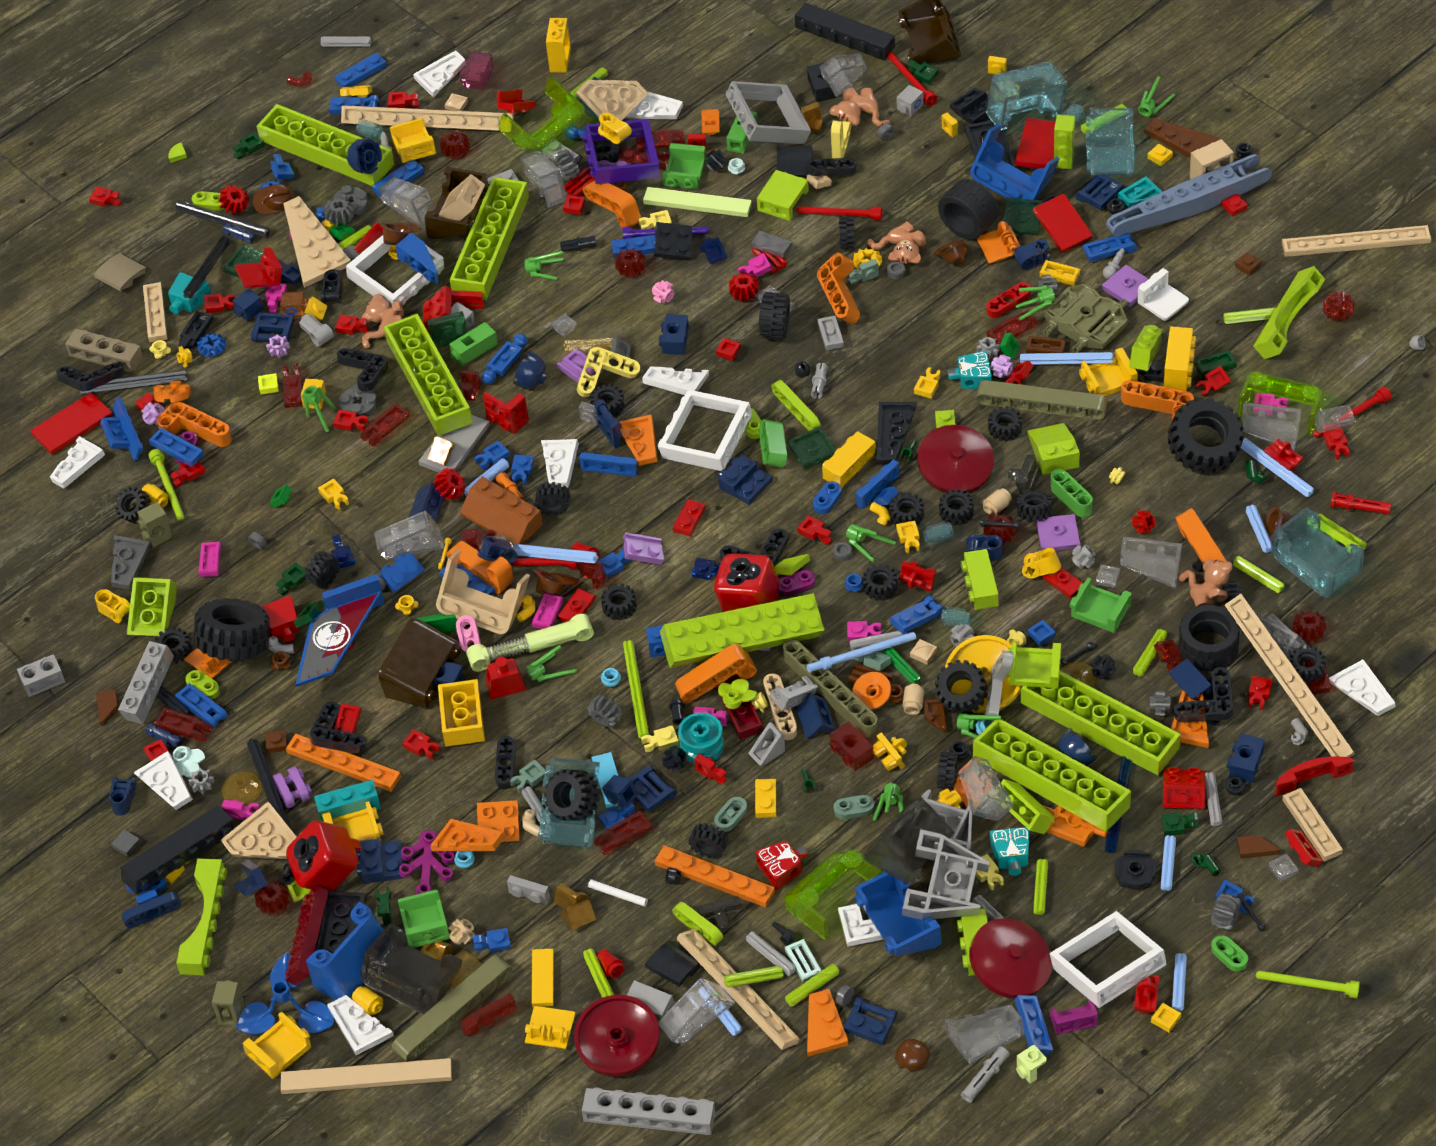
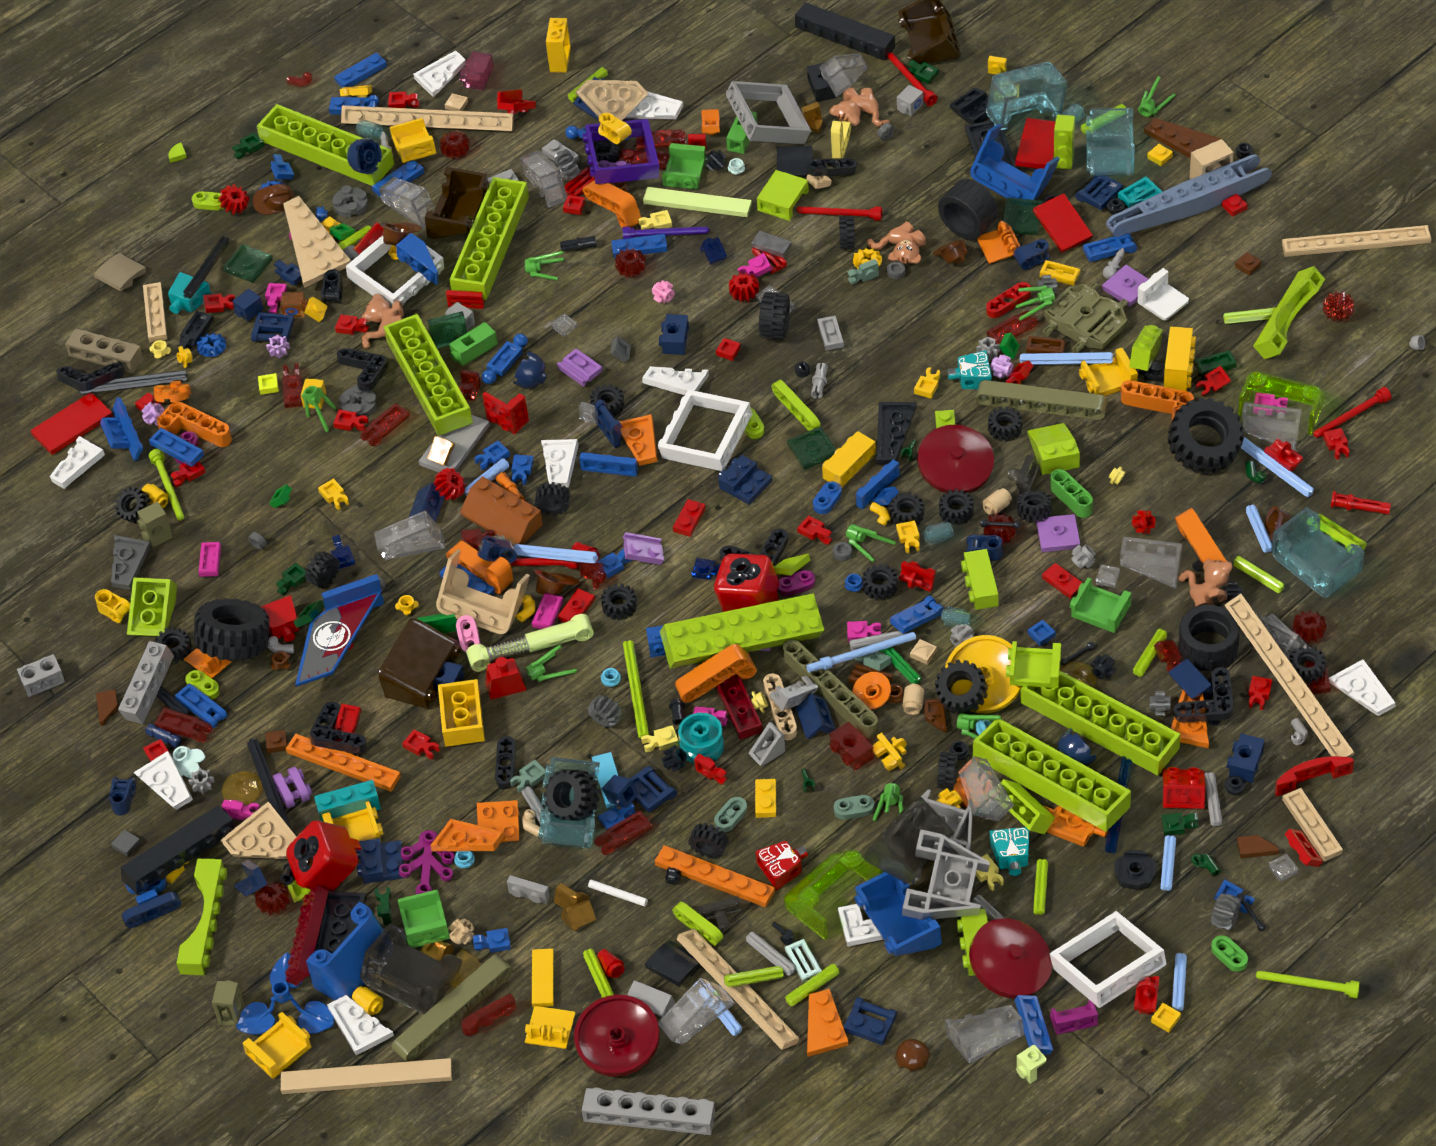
(103, 196): red plate -> none
(222, 218): black axle -> none
(238, 233): dark blue axle -> none
(261, 274): red bracket -> none
(318, 332): light grey piece -> none
(339, 211): dark grey gear -> none
(345, 41): light grey axle -> none
(401, 572): blue bracket -> none
(437, 306): red plate -> none
(448, 541): yellow hinge -> none
(460, 199): tan window -> none
(565, 114): clear neon green windscreen -> none
(587, 344): clear yellow axle -> none
(603, 362): light yellow beam -> none
(673, 241): black plate -> none
(736, 693): lime plate -> none
(772, 443): bright green beam -> none
(831, 278): orange beam -> none
(845, 995): dark grey tile -> none
(950, 124): yellow plate -> none
(984, 1075): light grey pin -> none
(998, 673): light grey beam -> none
(1017, 636): light yellow plate -> none
(1041, 562): yellow piece -> none
(1334, 418): clear slope -> none

